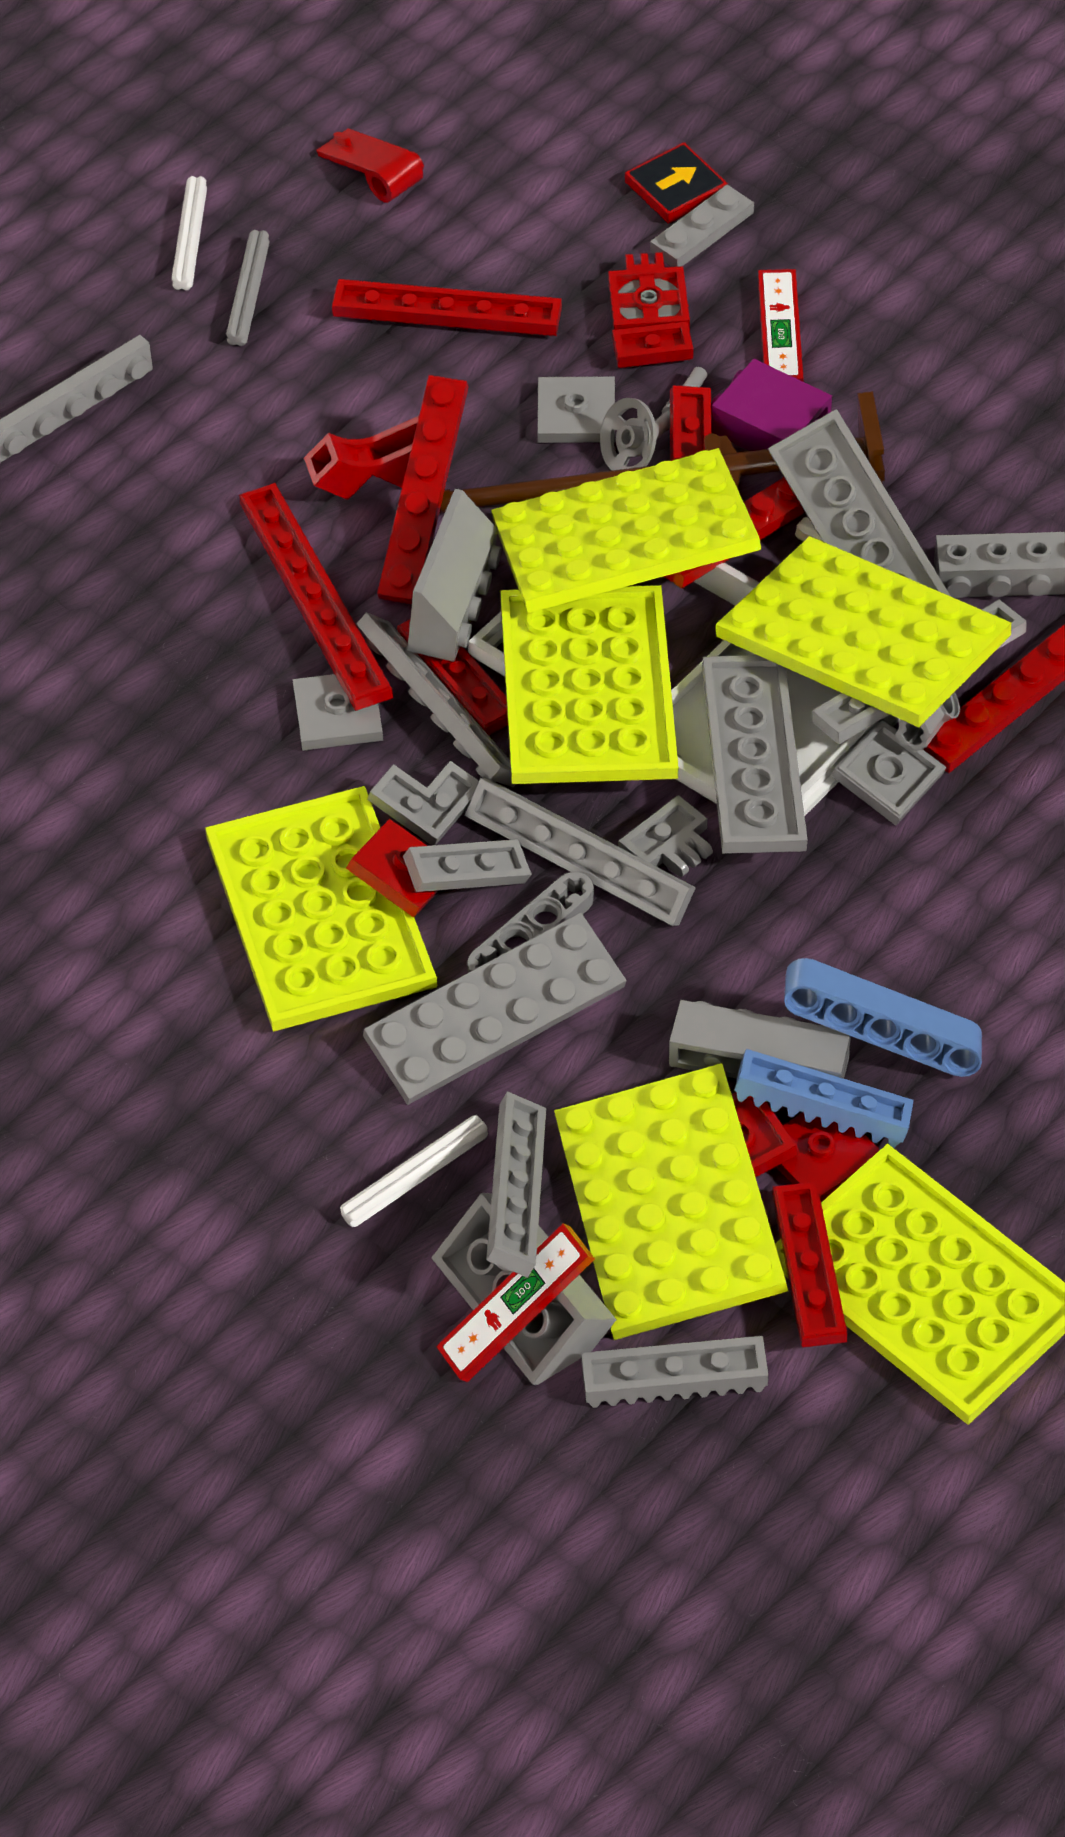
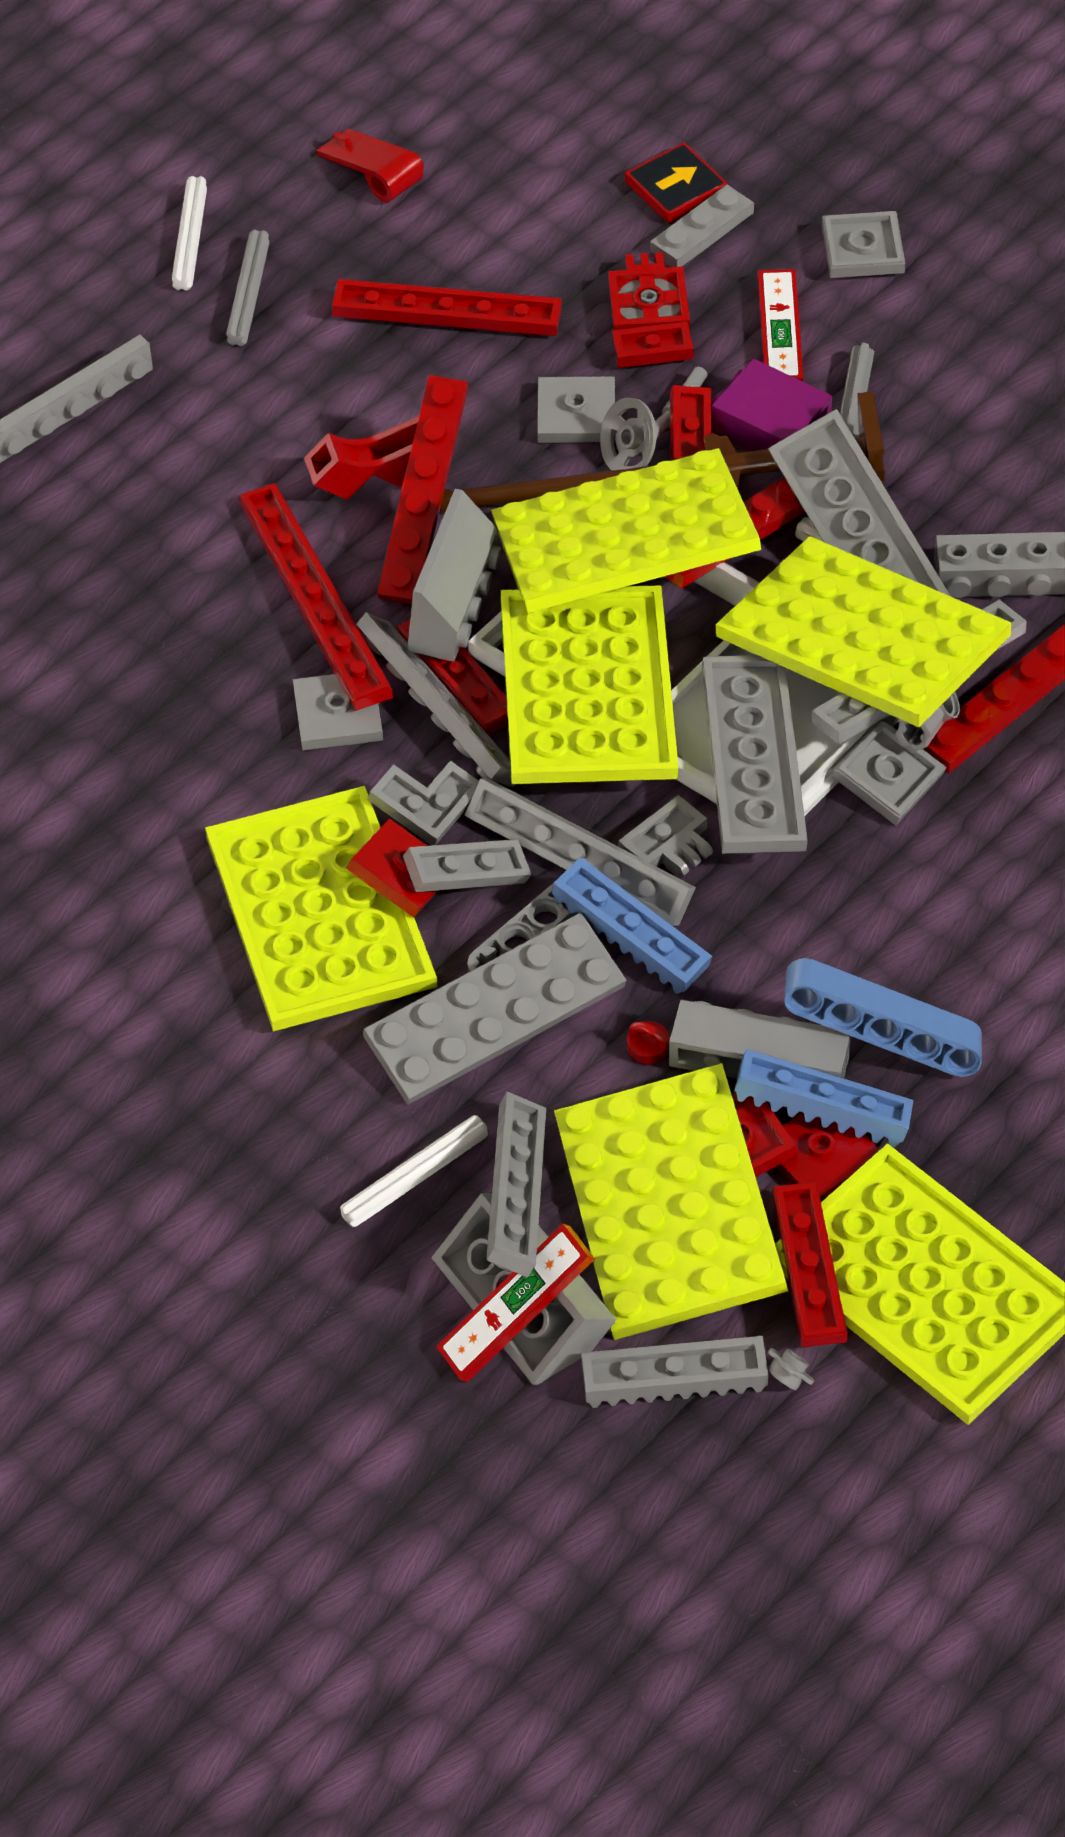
(631, 925): none -> medium blue gear
(648, 1042): none -> red tile
(789, 1368): none -> light grey plate
(856, 382): none -> light grey axle
(863, 244): none -> light grey plate

